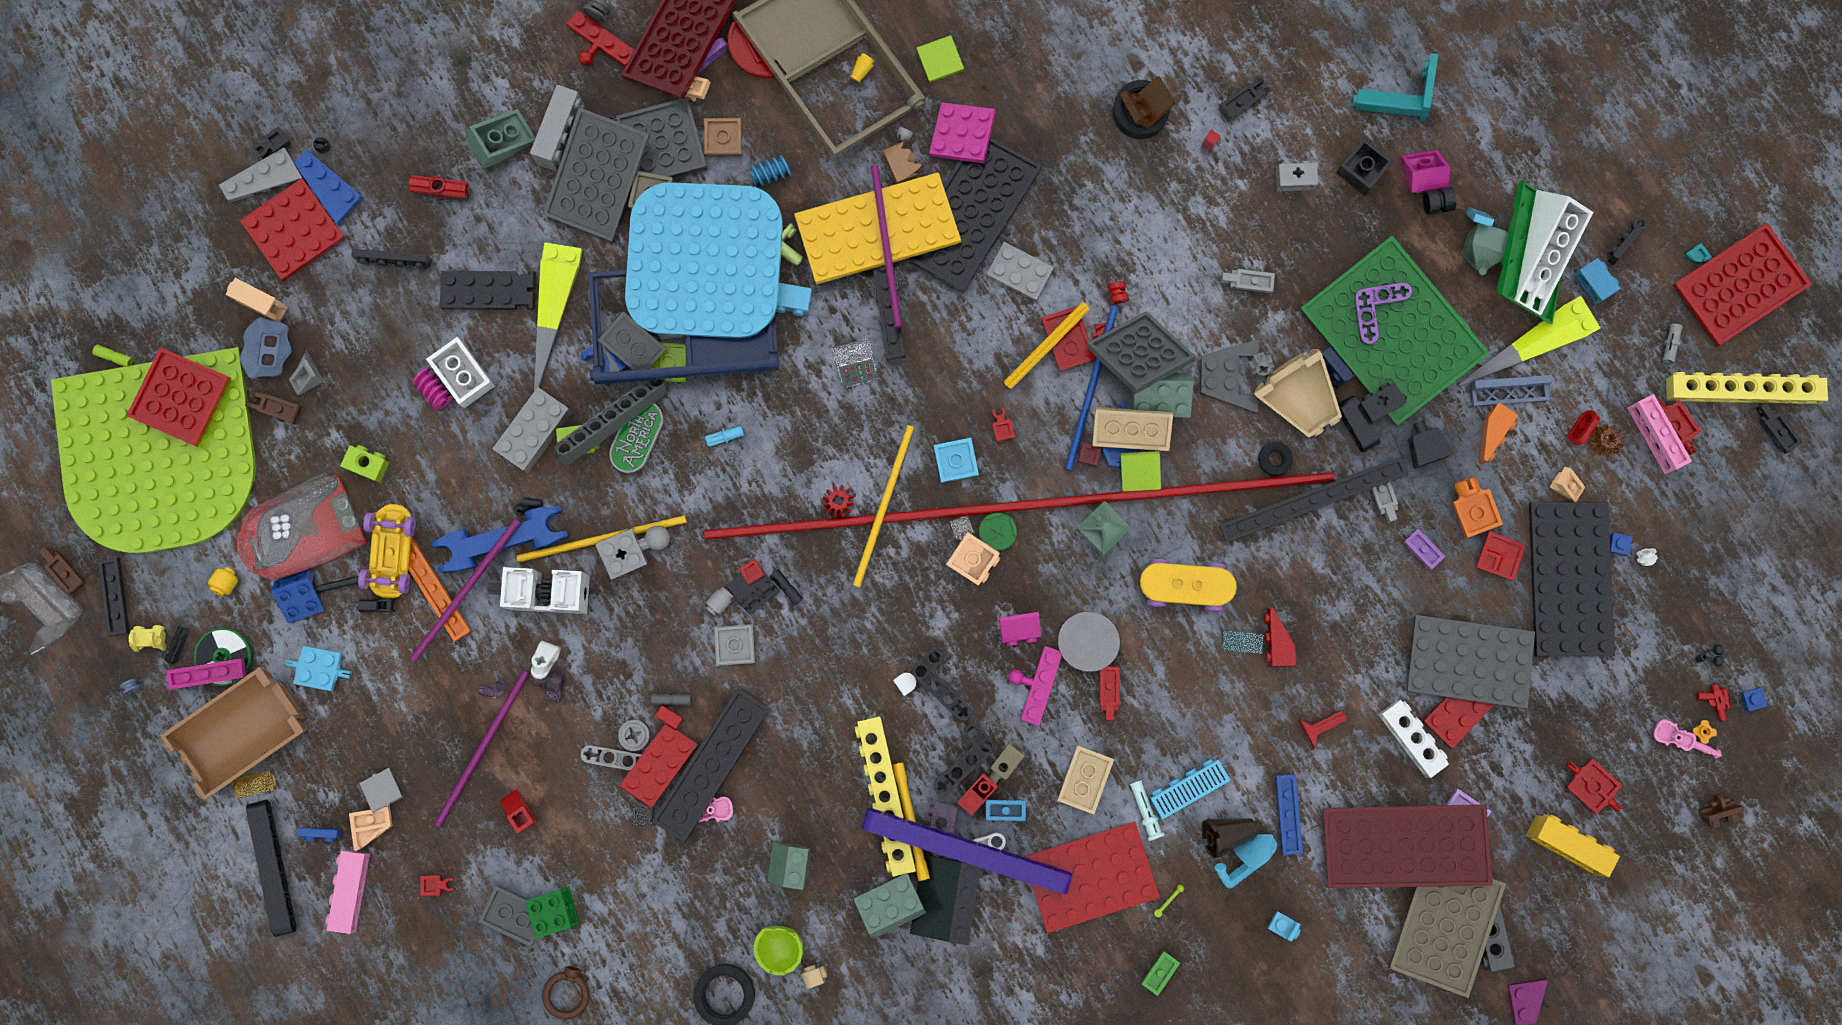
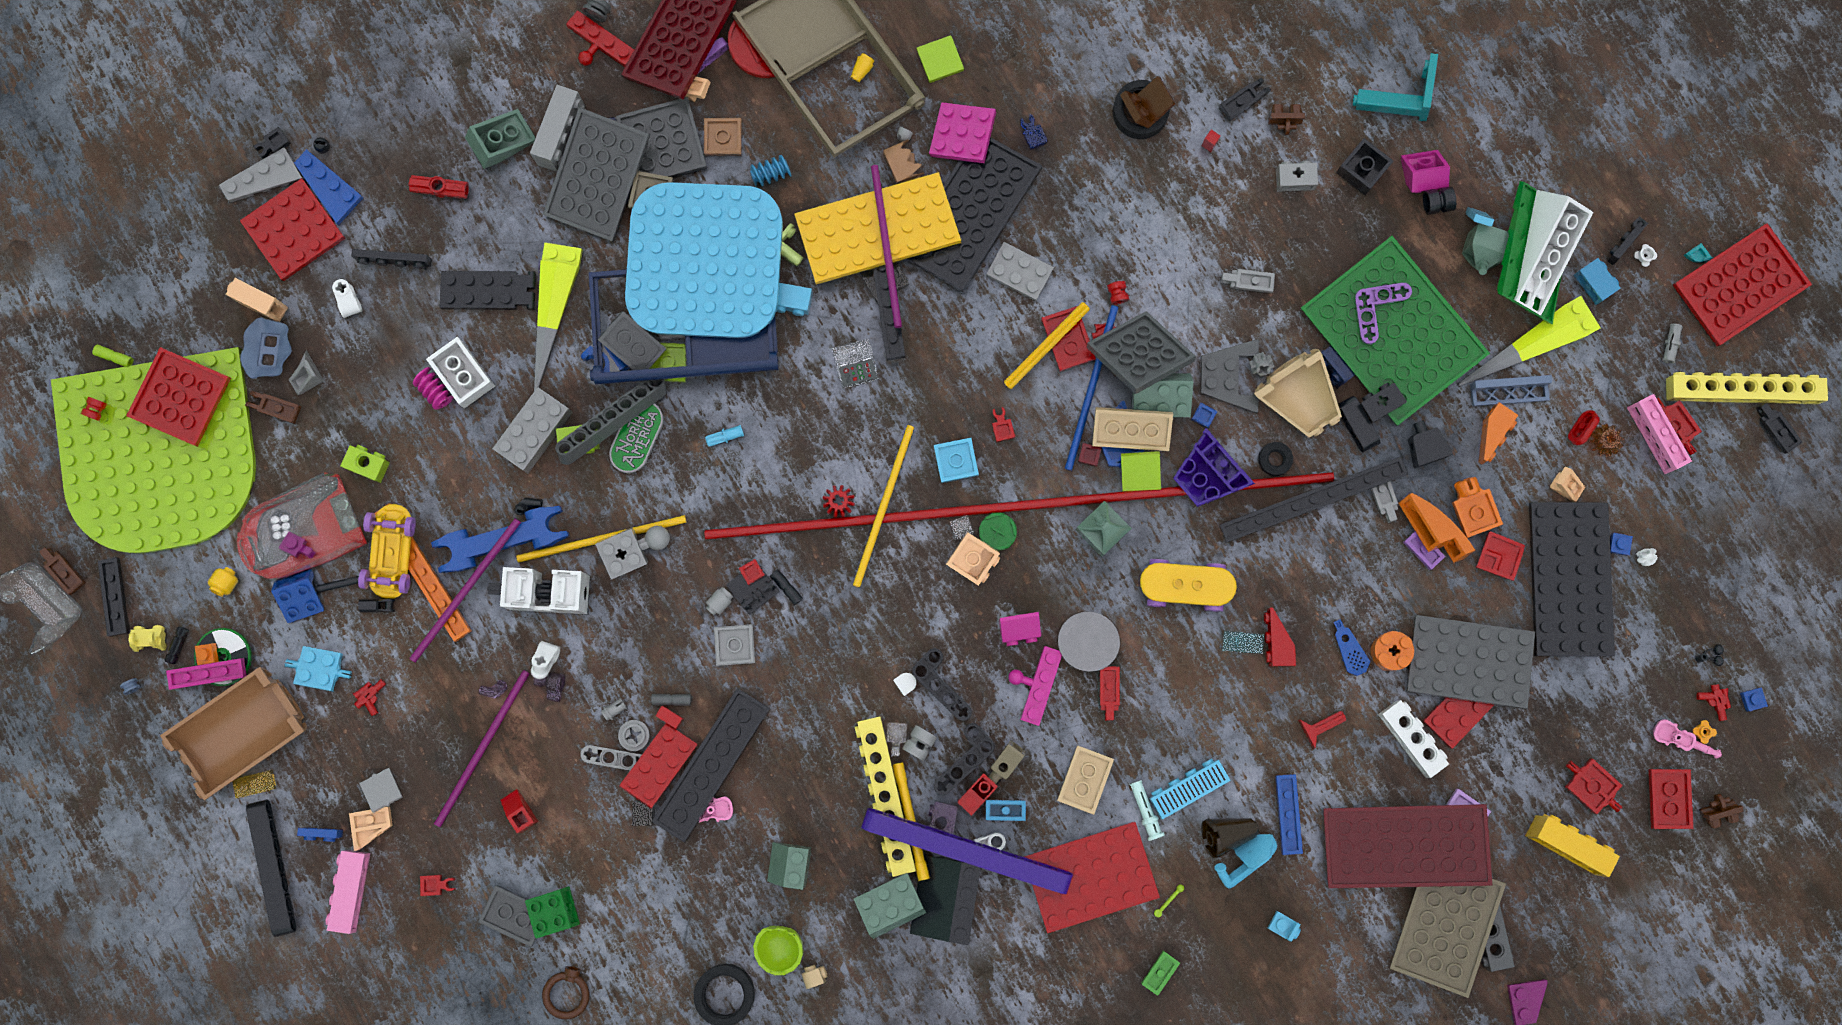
(95, 404): none -> red wheel
(206, 654): none -> orange plate
(295, 545): none -> magenta plate
(346, 301): none -> white piece
(367, 696): none -> red piece
(613, 709): none -> light grey pin
(896, 734): none -> clear plate
(921, 735): none -> light grey wheel
(1033, 134): none -> clear blue plate
(1204, 415): none -> blue tile
(1210, 472): none -> dark purple wedge
(1286, 121): none -> reddish brown hips
(1349, 647): none -> blue piece
(1401, 645): none -> orange brick
(1435, 528): none -> orange slope
(1649, 251): none -> white plate
(1670, 798): none -> red plate

